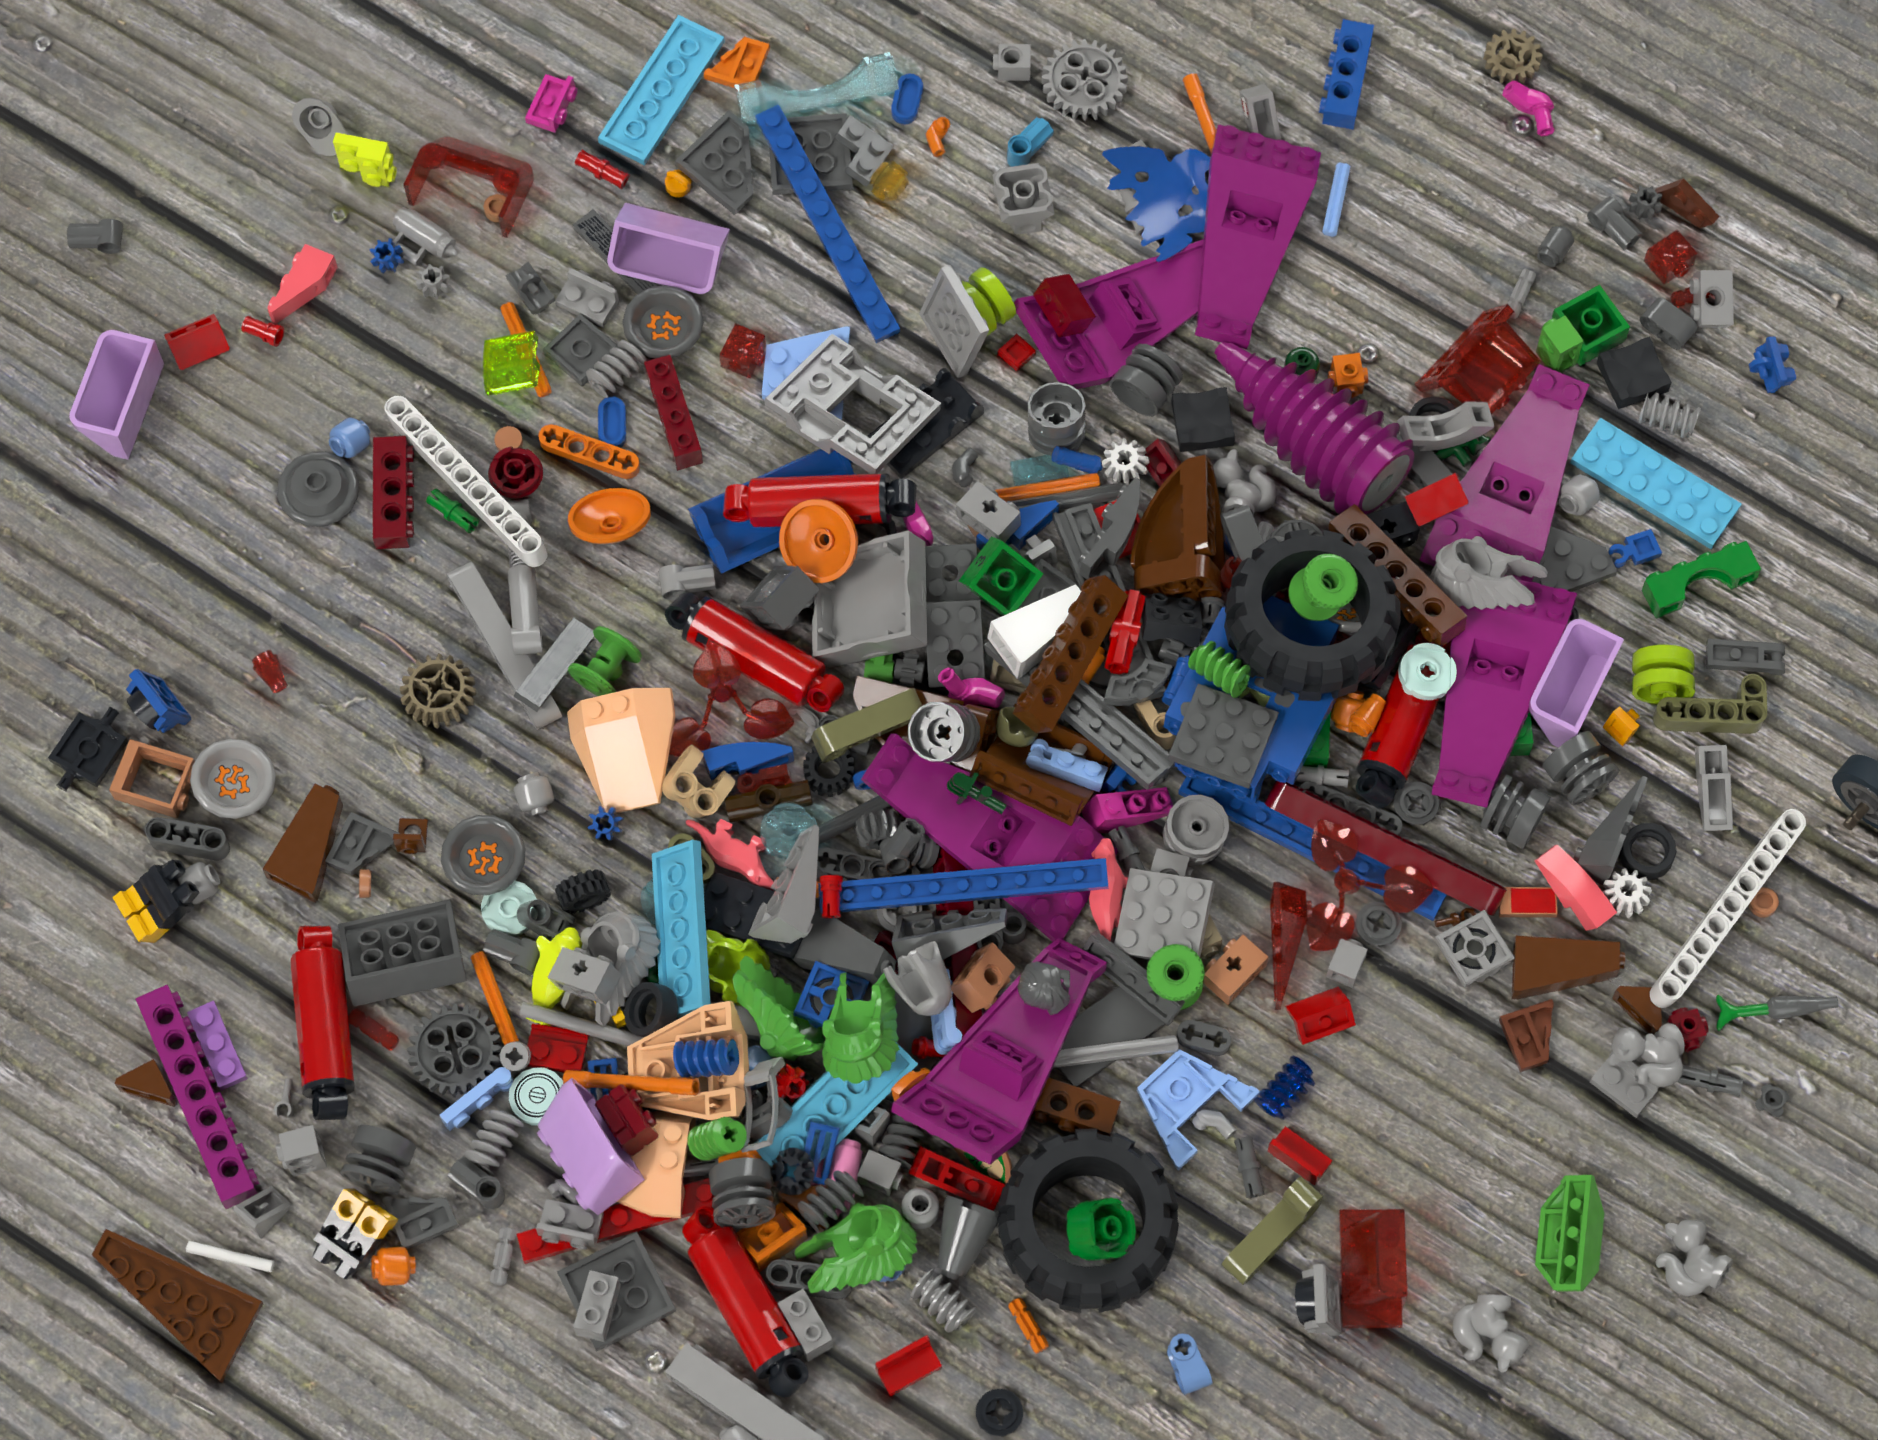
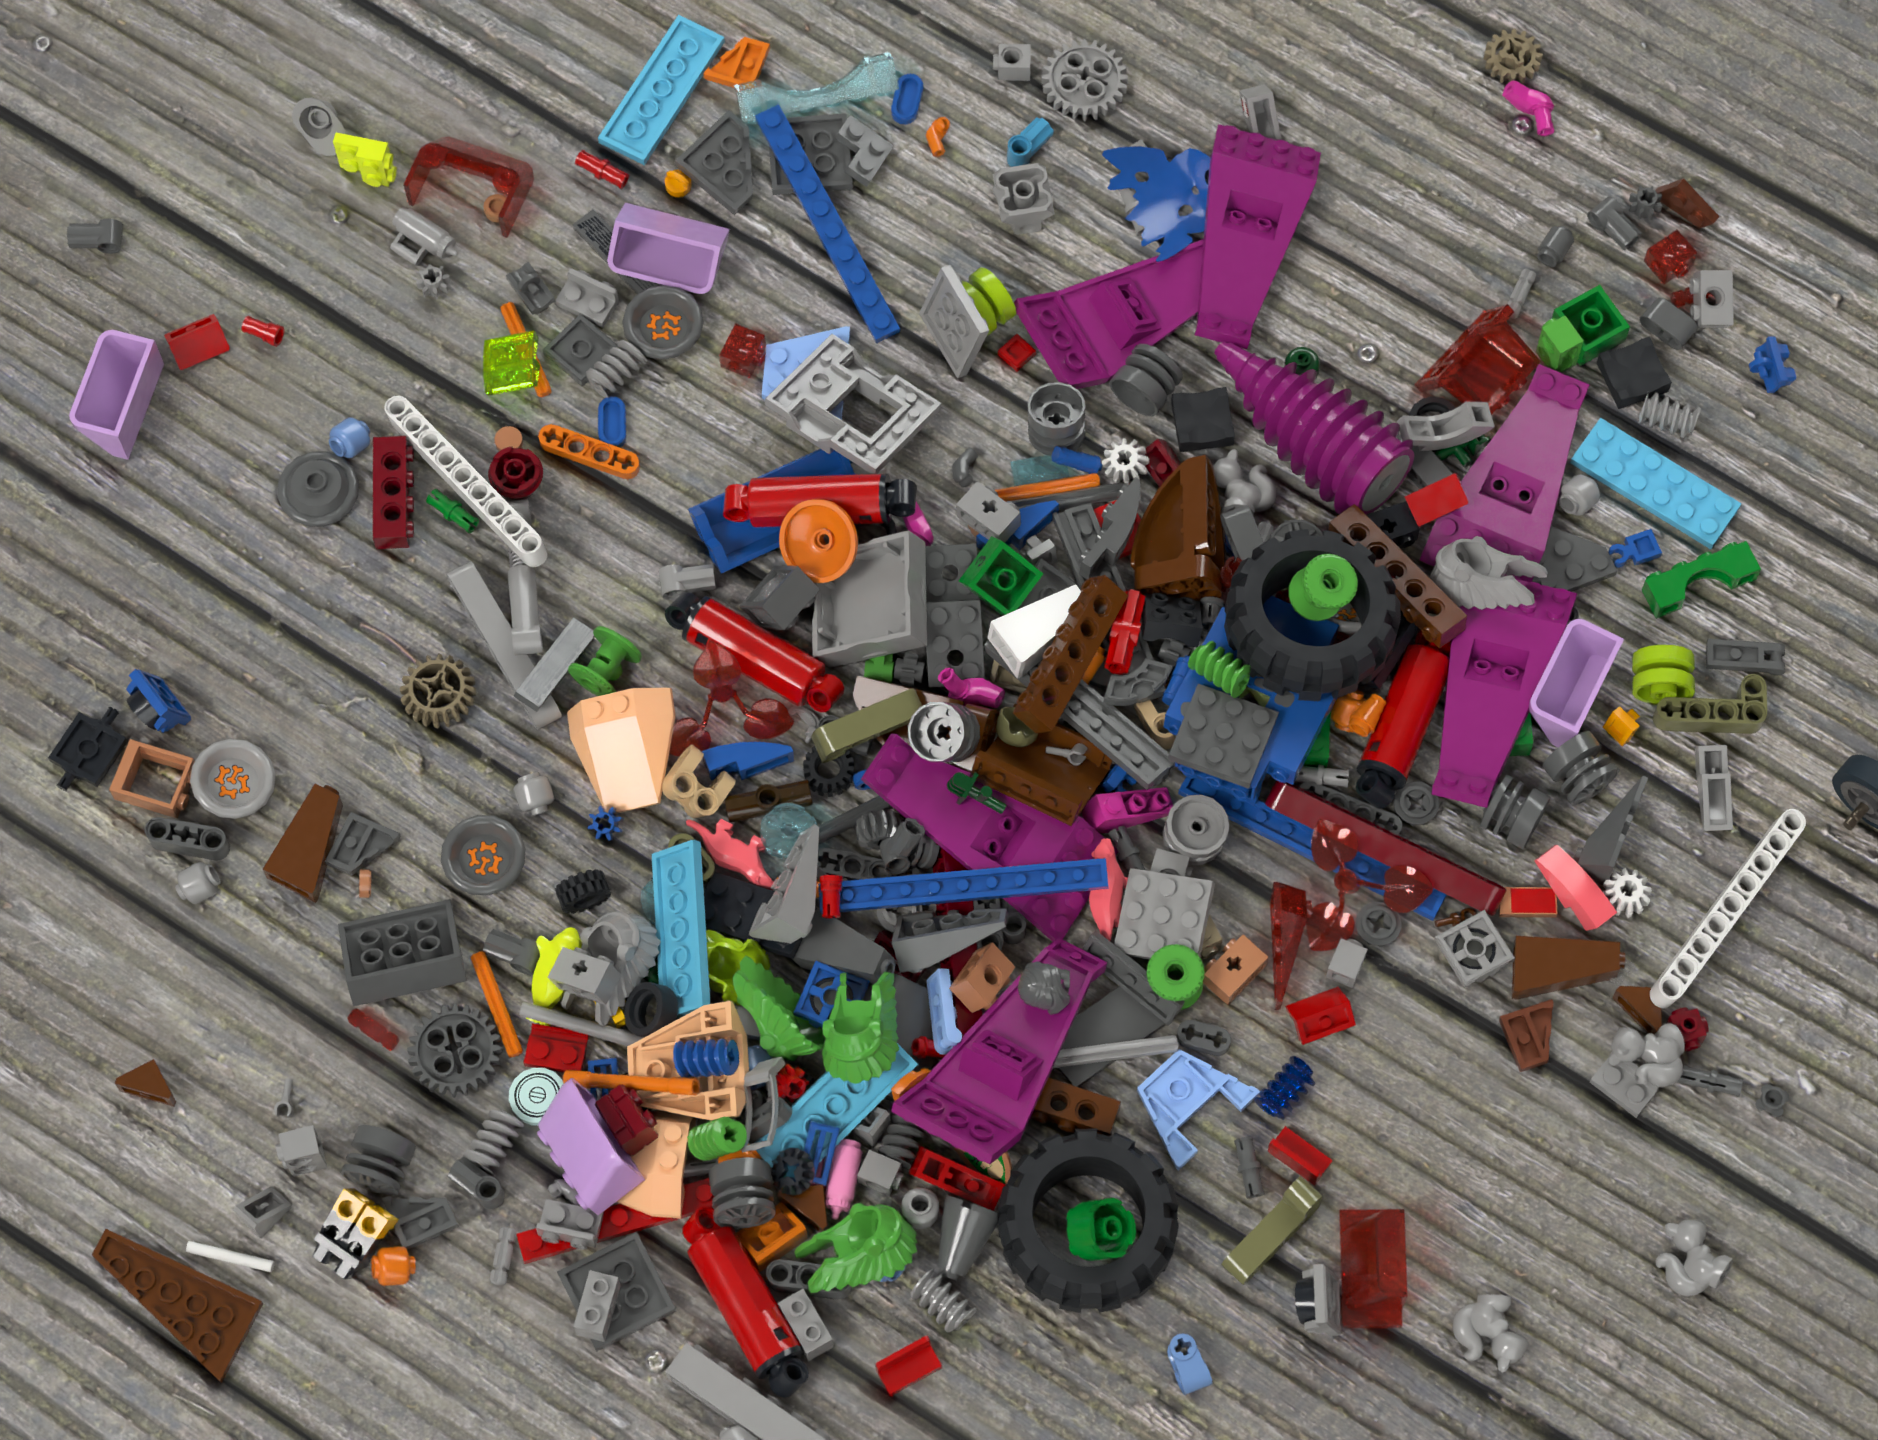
(153, 1008): magenta brick -> none
(157, 901): black hips -> none
(217, 1045): medium lavender plate -> none
(270, 670): clear red cone -> none
(306, 280): coral slope -> none
(322, 1023): red piece -> none
(389, 262): blue gear -> none
(411, 842): reddish brown bracket -> none
(477, 1098): light blue plate -> none
(501, 908): light aqua tile -> none
(520, 1056): light grey wheel -> none
(549, 919): dark grey piece -> none
(551, 103): dark pink bracket -> none
(609, 516): orange dish -> none
(673, 412): dark red brick -> none
(774, 775): clear red plate -> none
(829, 1199): dark grey piece -> none
(889, 181): clear yellow head -> none
(922, 980): light grey hair -> none
(956, 414): black hinge -> none
(1008, 1402): black gear -> none
(1028, 1325): orange axle -> none
(1064, 305): dark red brick -> none
(1065, 765): light blue plate -> none
(1197, 97): orange piece -> none
(1215, 1119): light grey arm -> none
(1336, 199): light blue axle -> none
(1348, 373): orange brick -> none
(1351, 36): blue brick -> none
(1416, 683): light aqua plate -> none
(1570, 1234): bright green wedge -> none
(1661, 835): black tyre -> none
(1764, 903): nougat tile -> none
(1776, 1007): dark grey piece -> none

